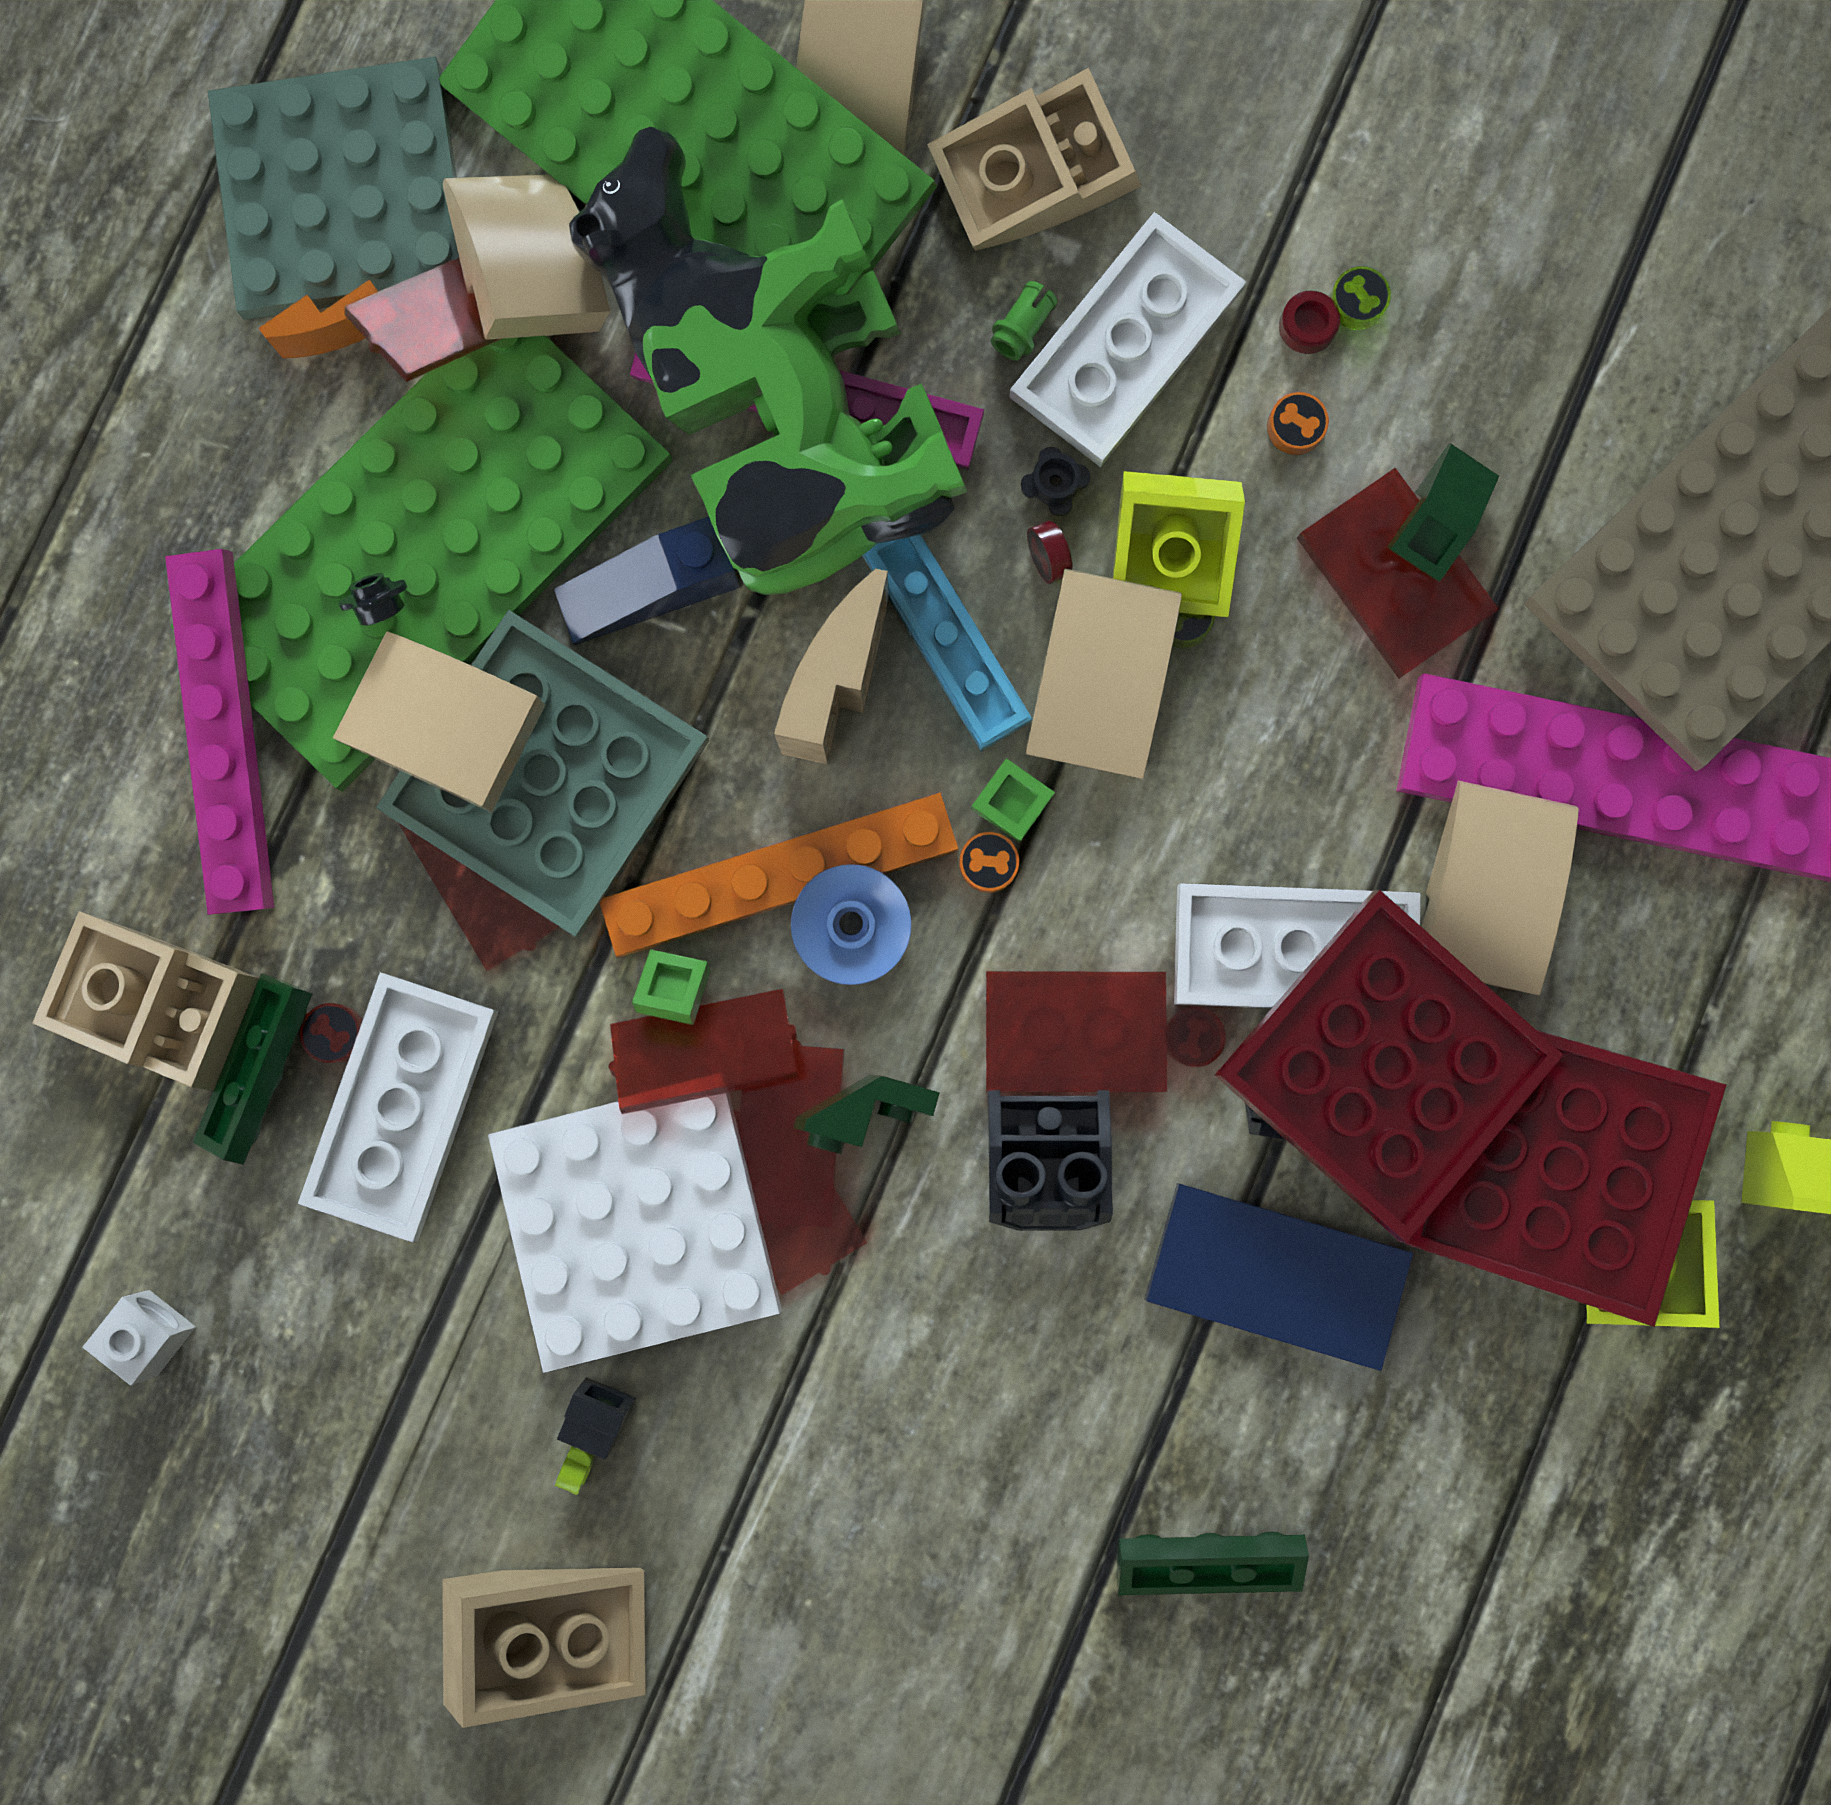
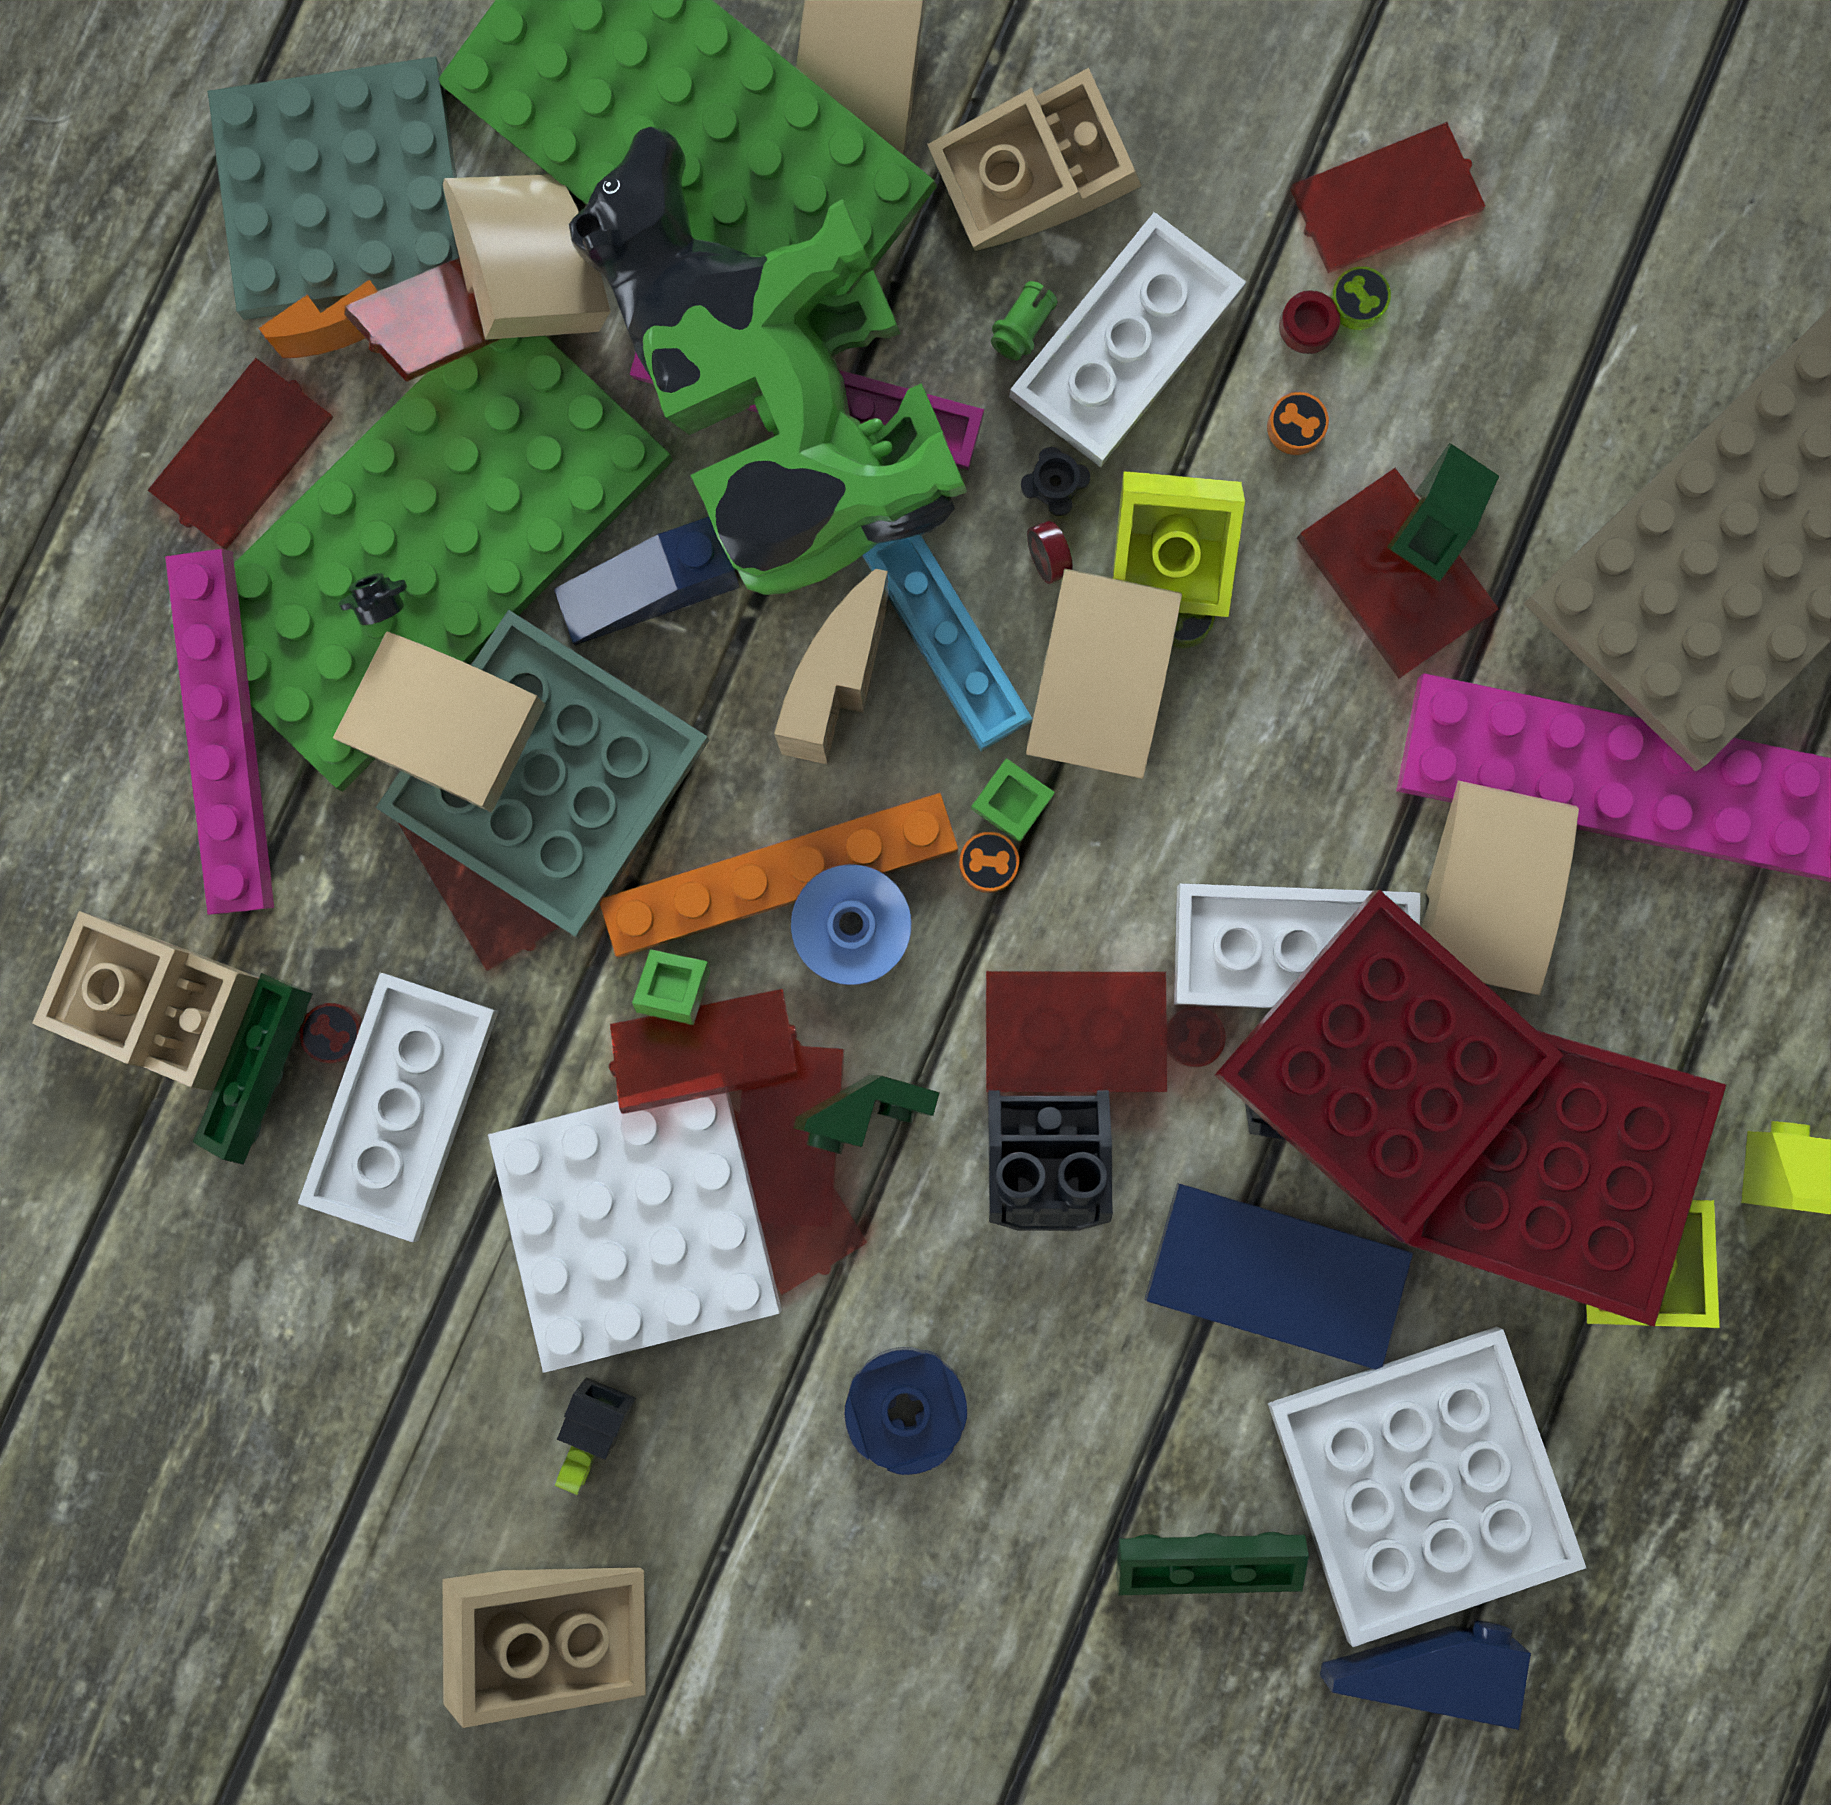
(139, 1337): white brick -> none
(240, 453): none -> clear red piece
(888, 1440): none -> dark blue plate
(1387, 197): none -> clear red piece
(1426, 1486): none -> white plate
(1444, 1672): none -> dark blue slope

